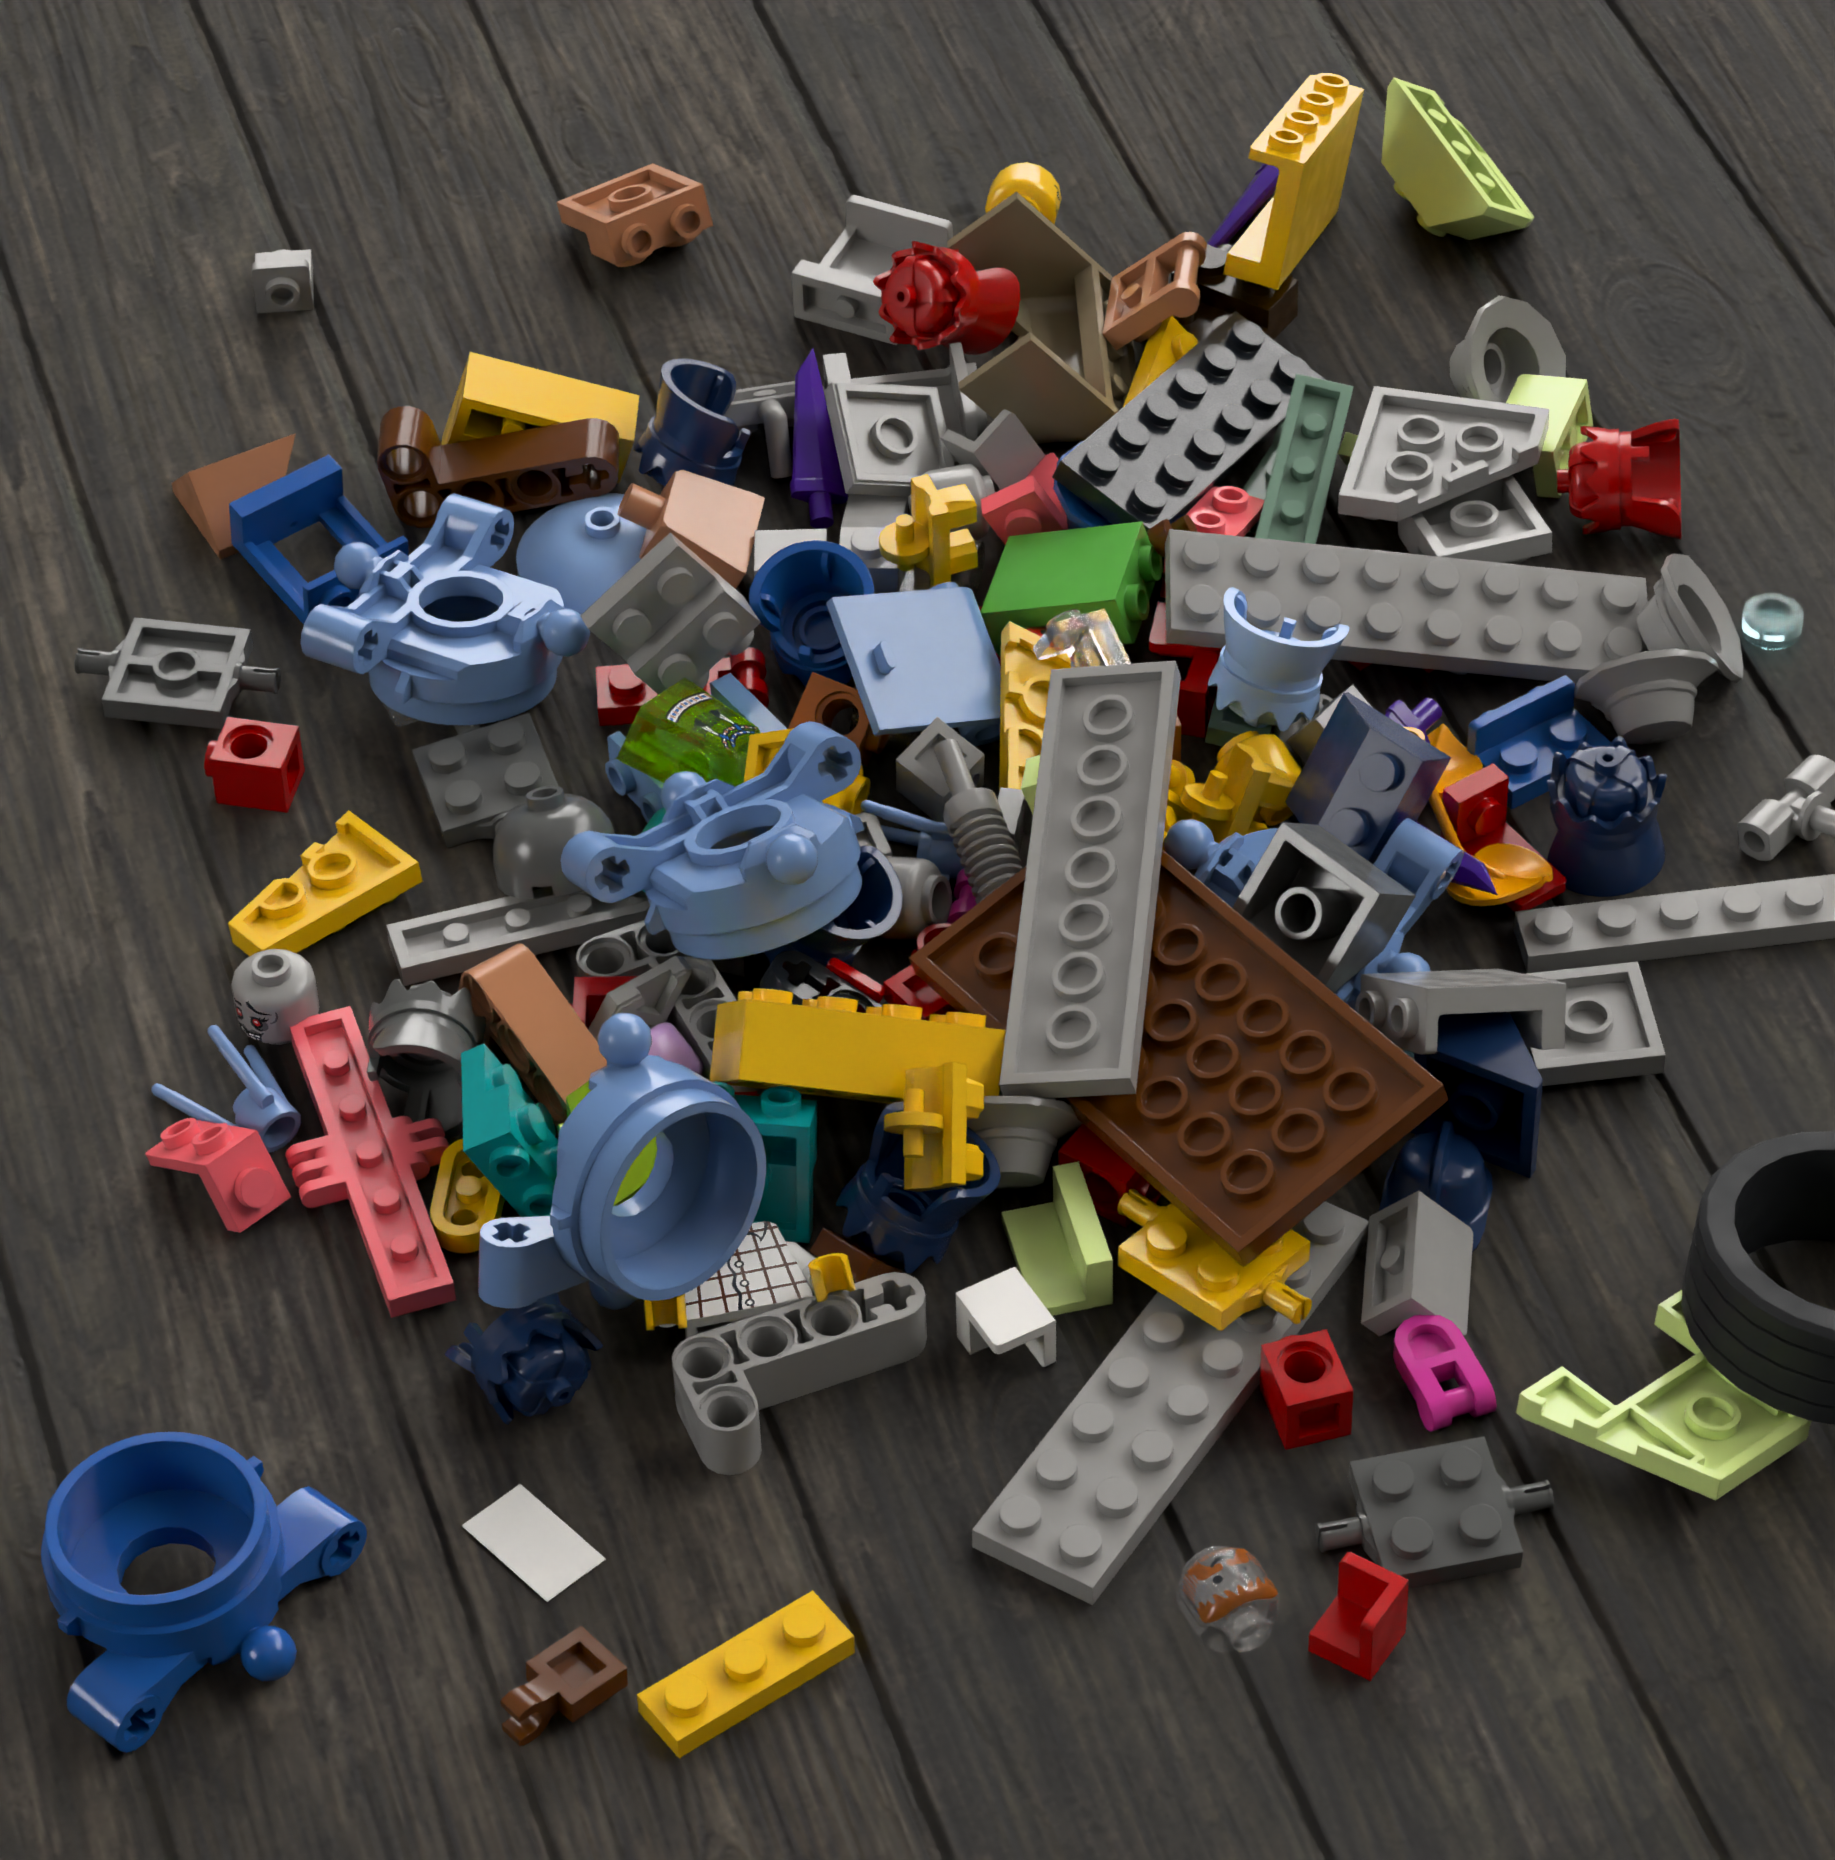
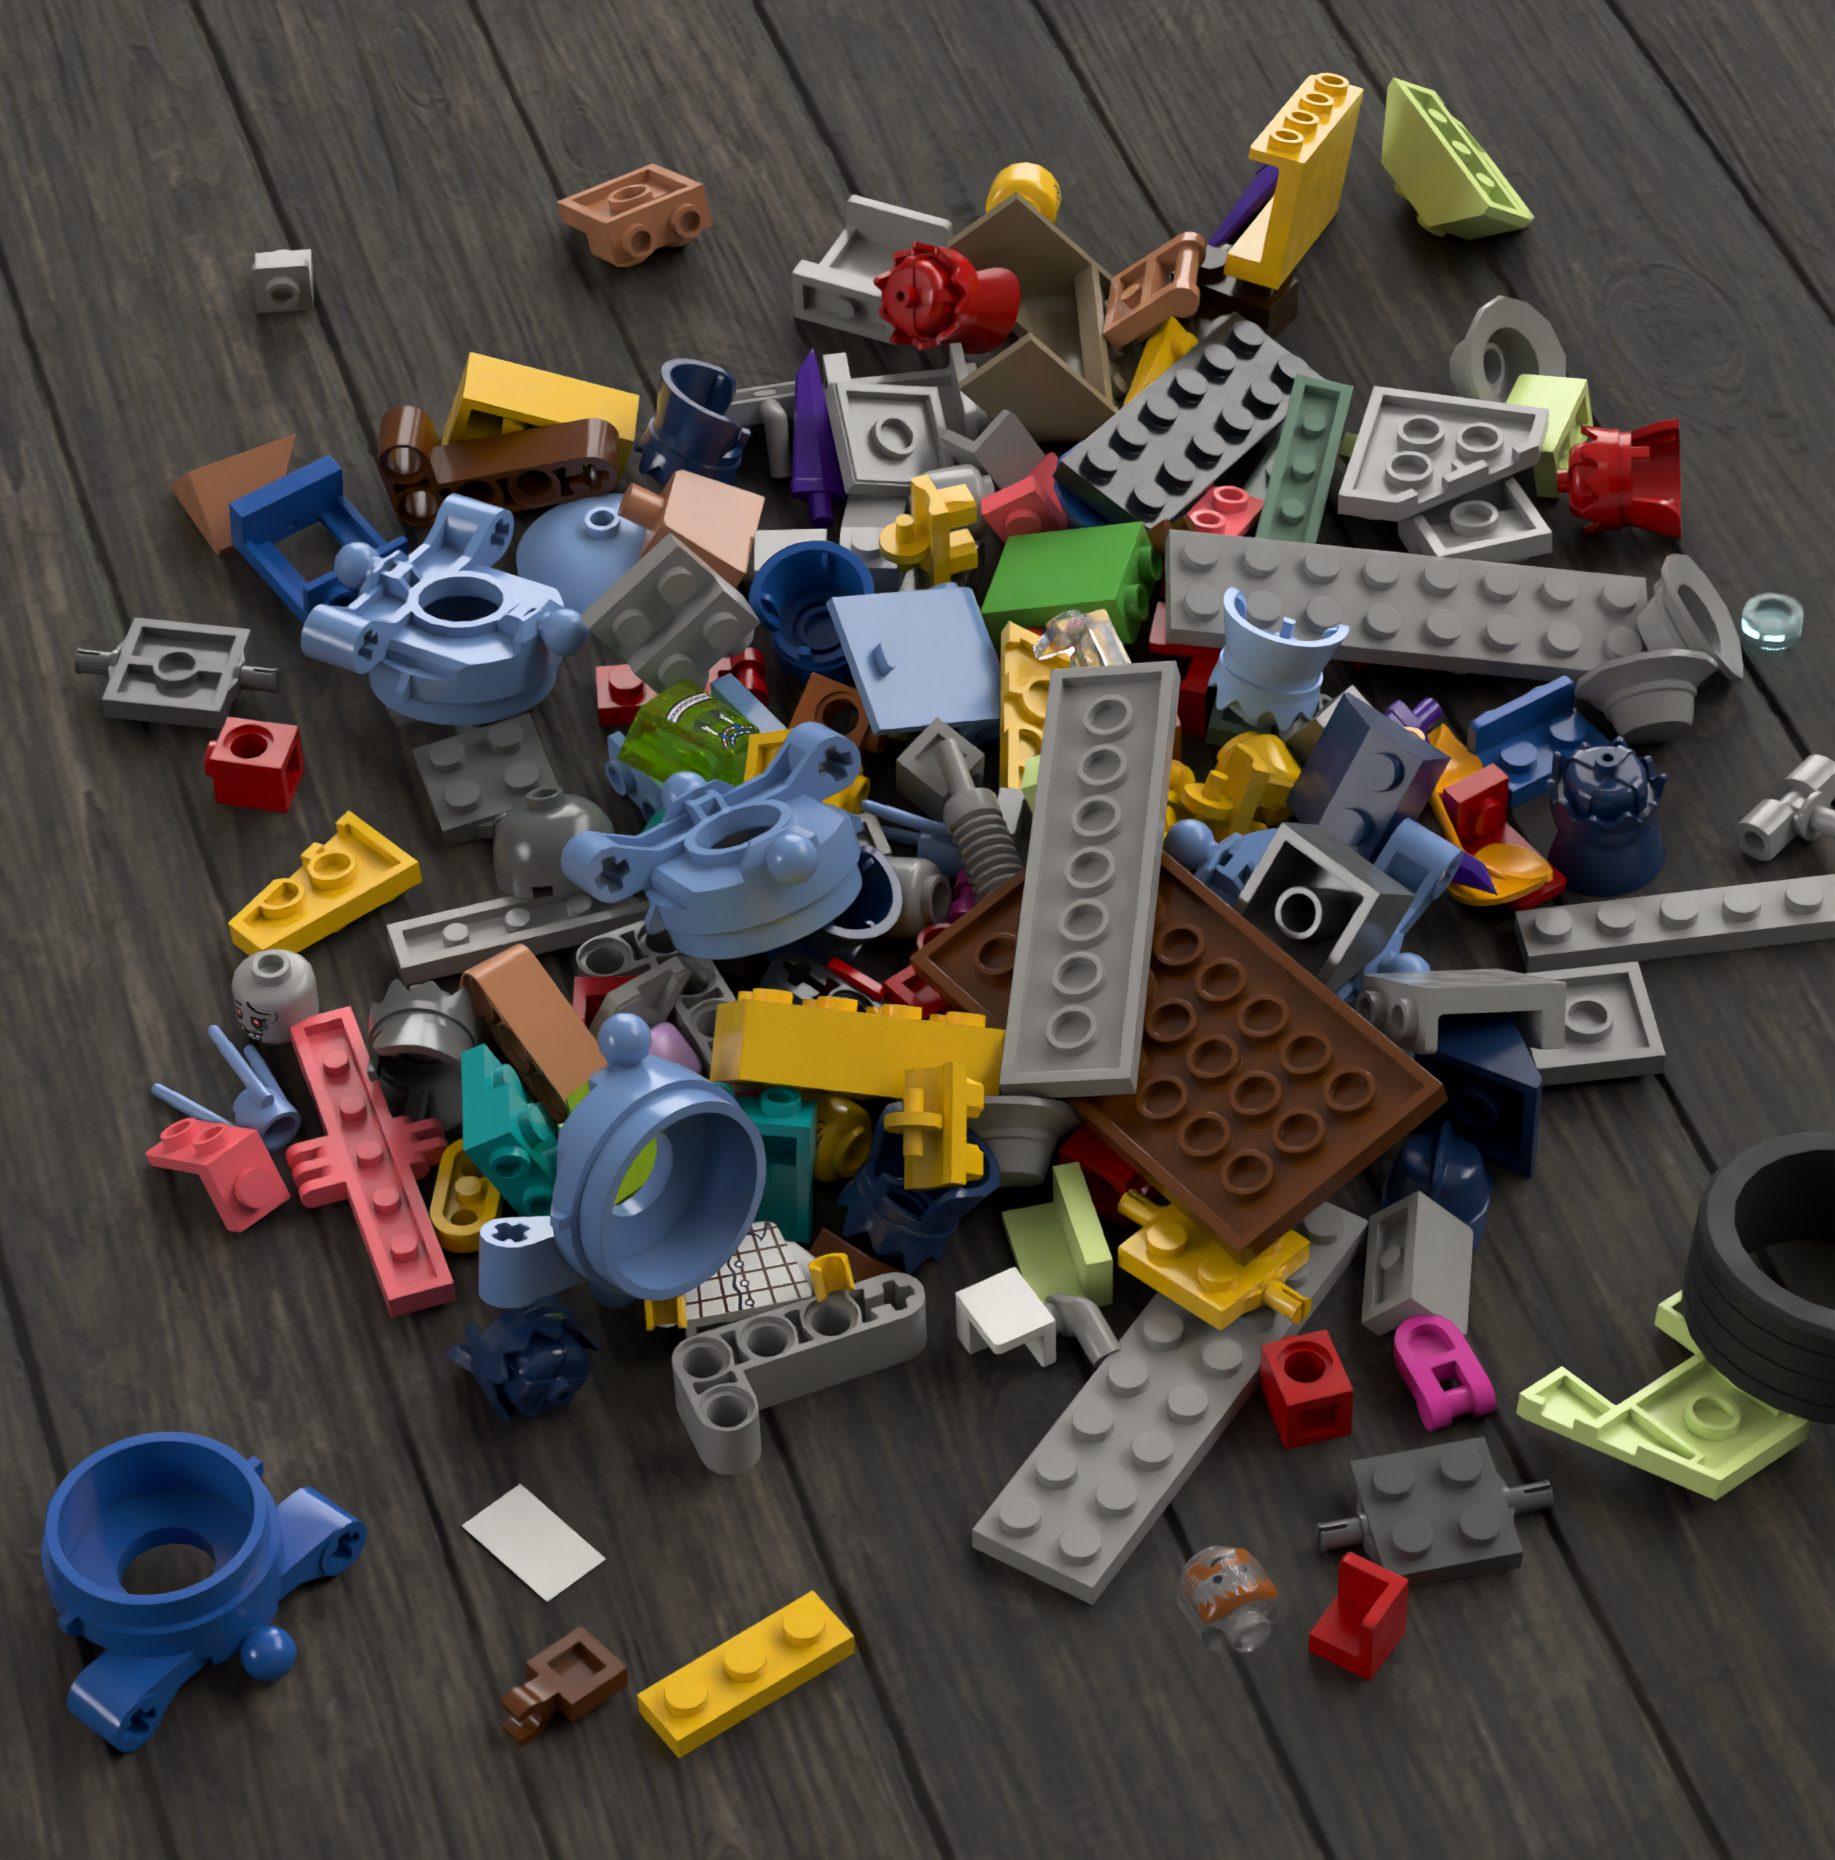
(842, 1136): none -> yellow head
(1083, 1320): none -> light grey arm

